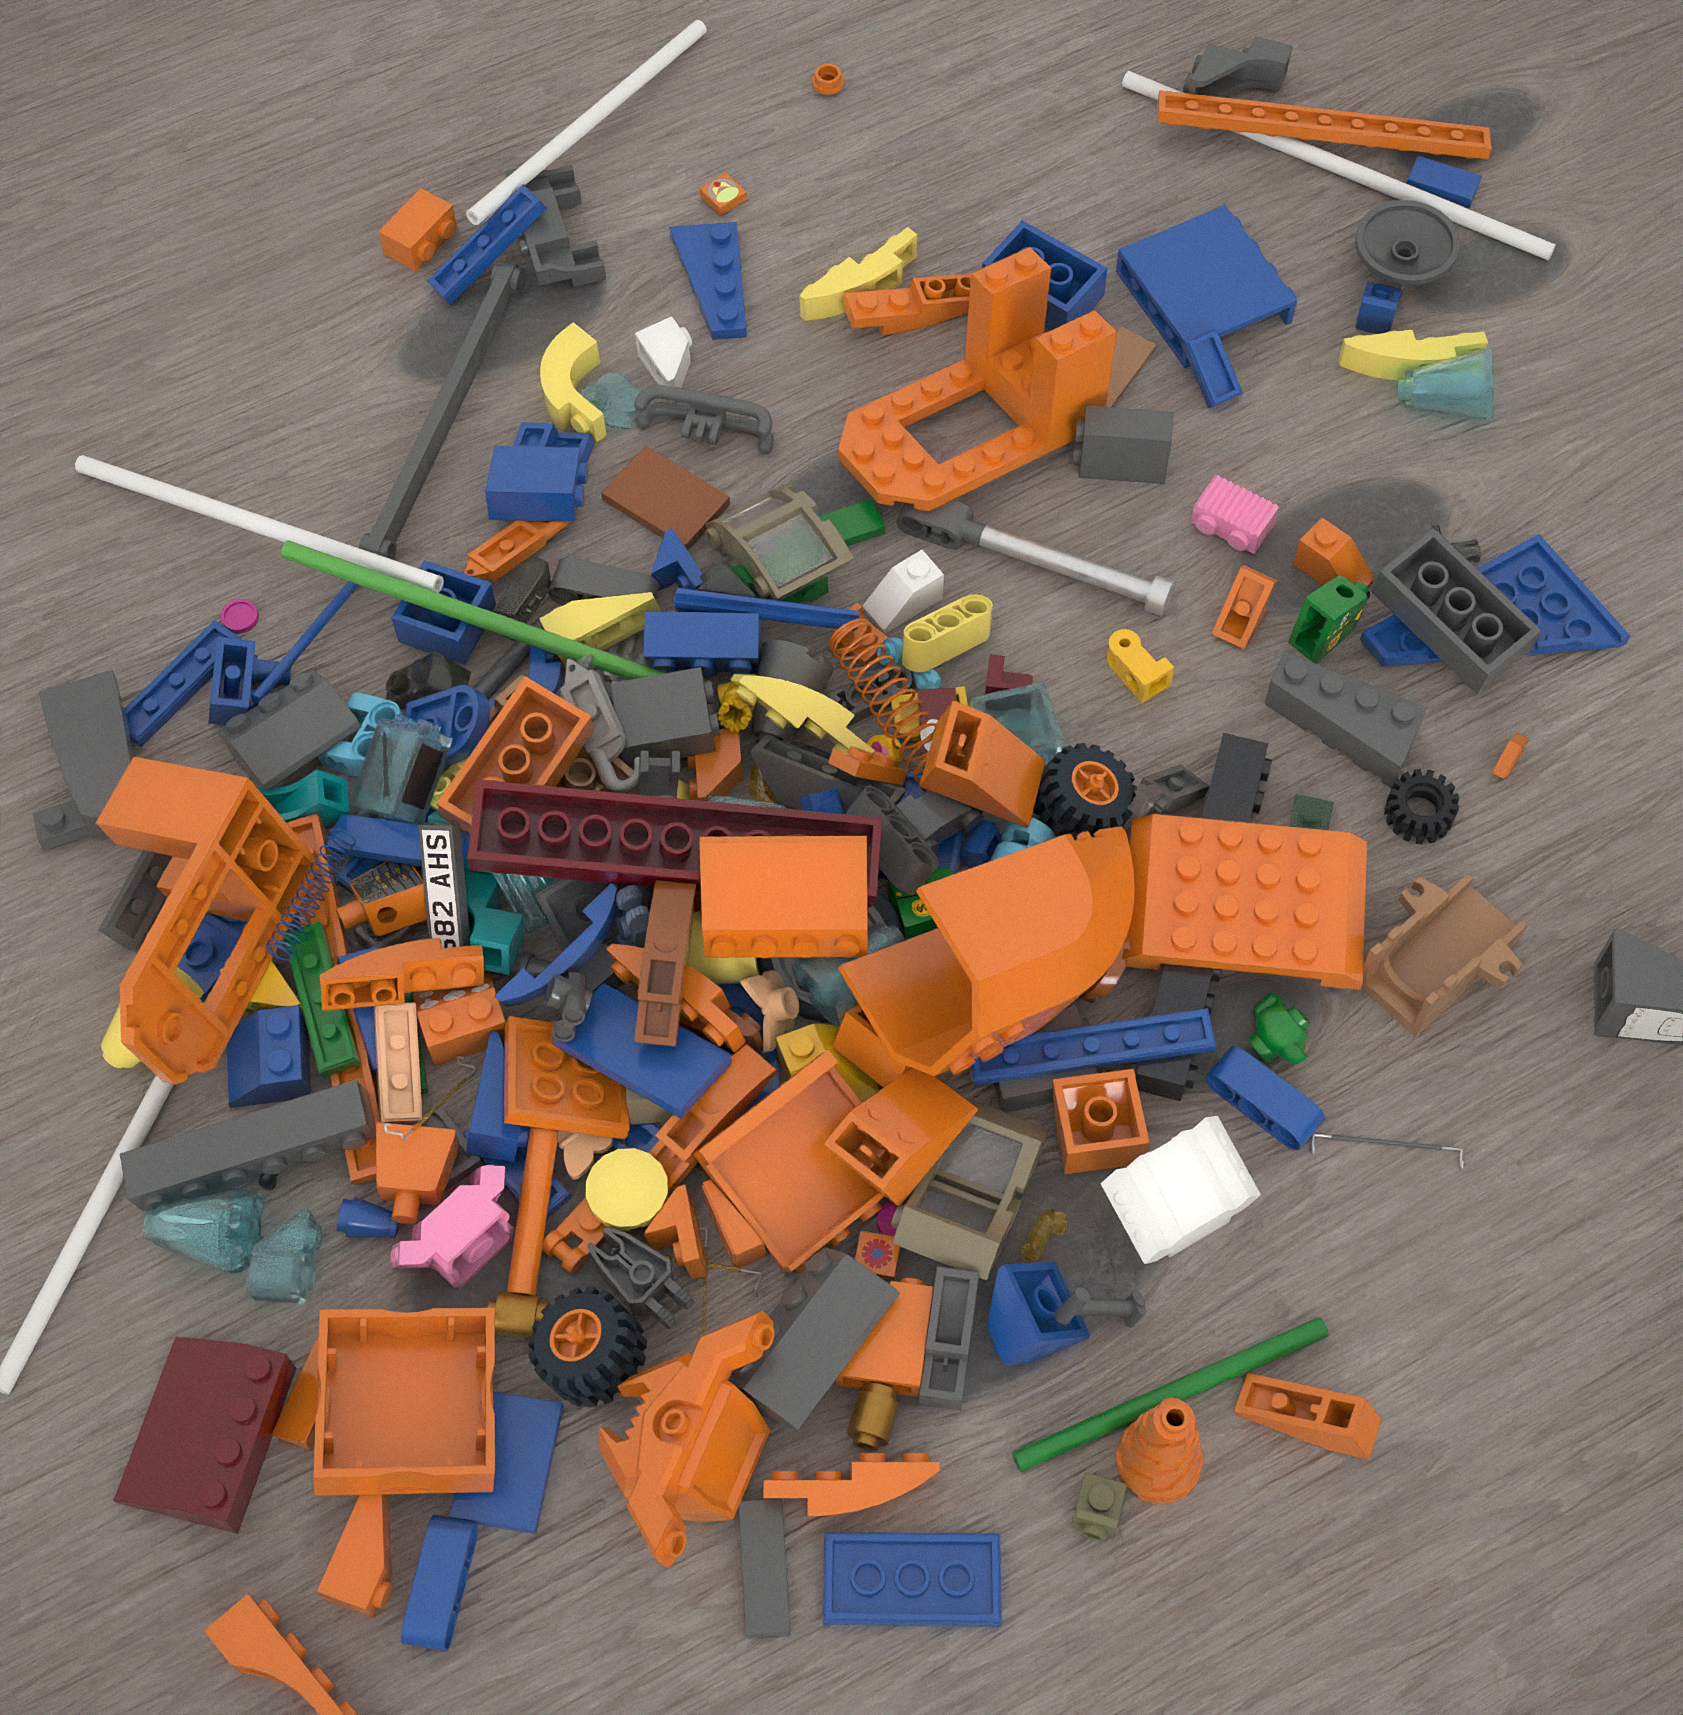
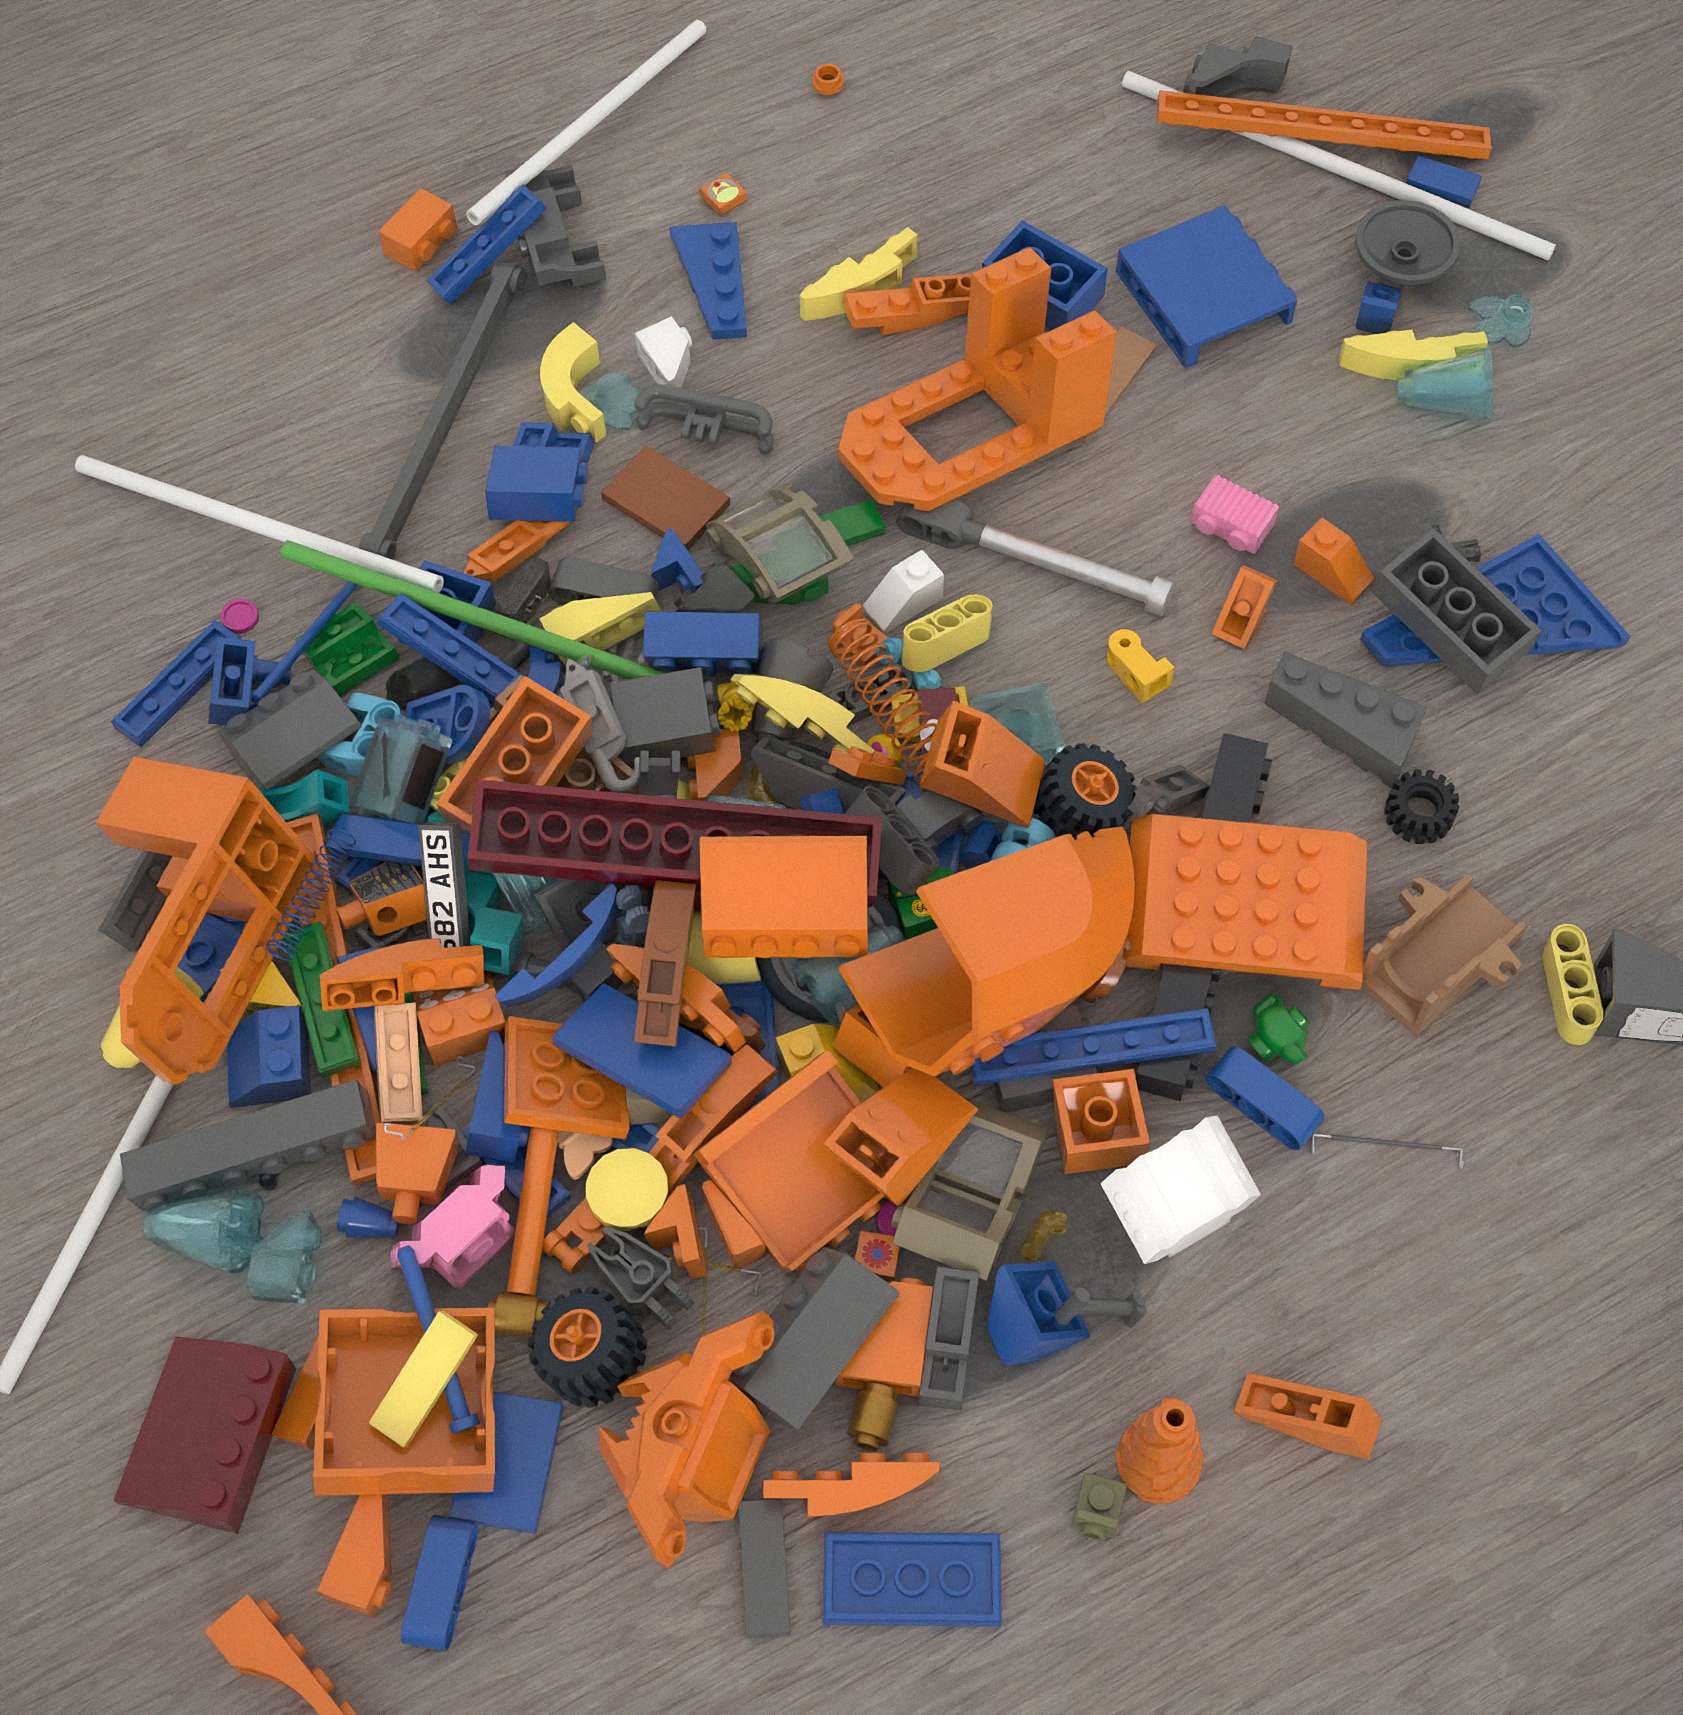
(92, 750): dark grey slope -> none
(349, 649): none -> green slope
(423, 1378): none -> light yellow tile
(426, 1314): none -> blue bar
(447, 647): none -> blue tile
(570, 1000): dark grey plate -> none
(767, 609): blue axle -> none
(777, 1003): light nougat animal -> none
(999, 680): dark red panel -> none
(1123, 444): dark grey brick -> none
(1180, 1388): green piece -> none
(1212, 368): blue tile -> none
(1310, 813): clear green plate -> none
(1339, 605): green torso -> none
(1504, 318): none -> clear light blue plate
(1510, 755): orange tile -> none
(1571, 1001): none -> light yellow beam

